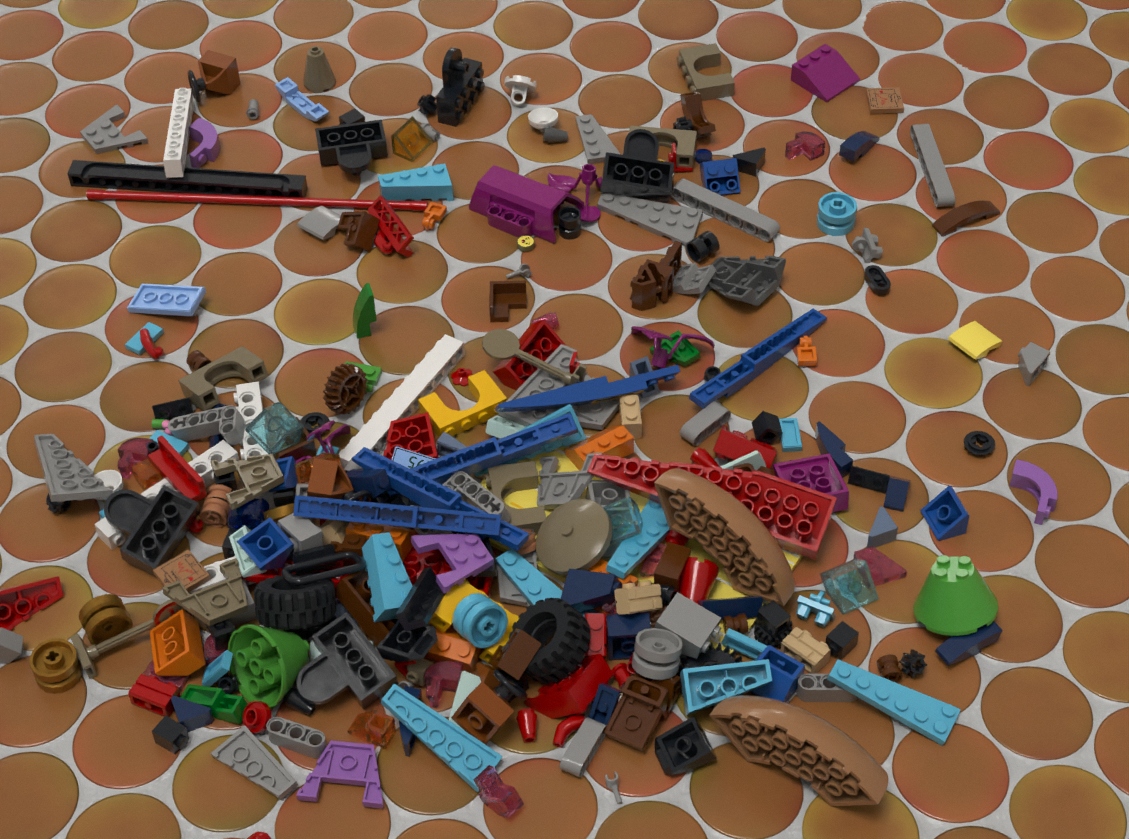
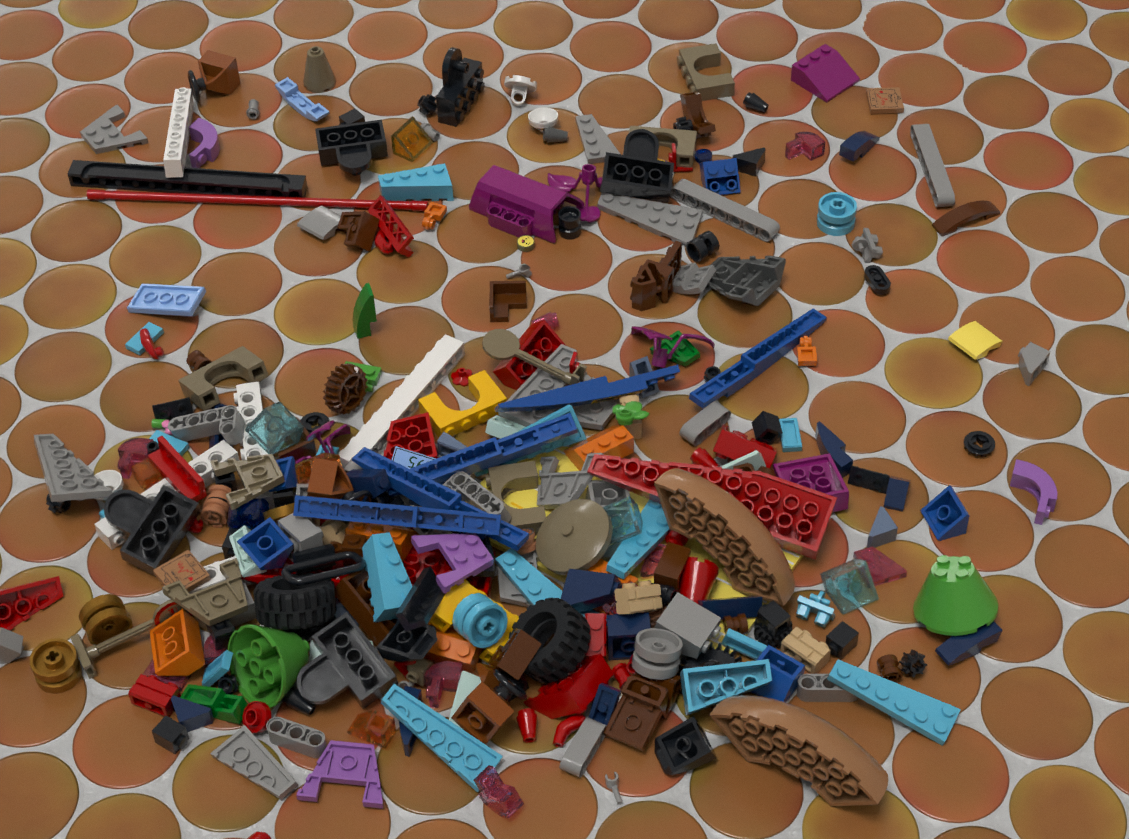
(629, 412): none -> bright green plate
(755, 102): none -> black cone

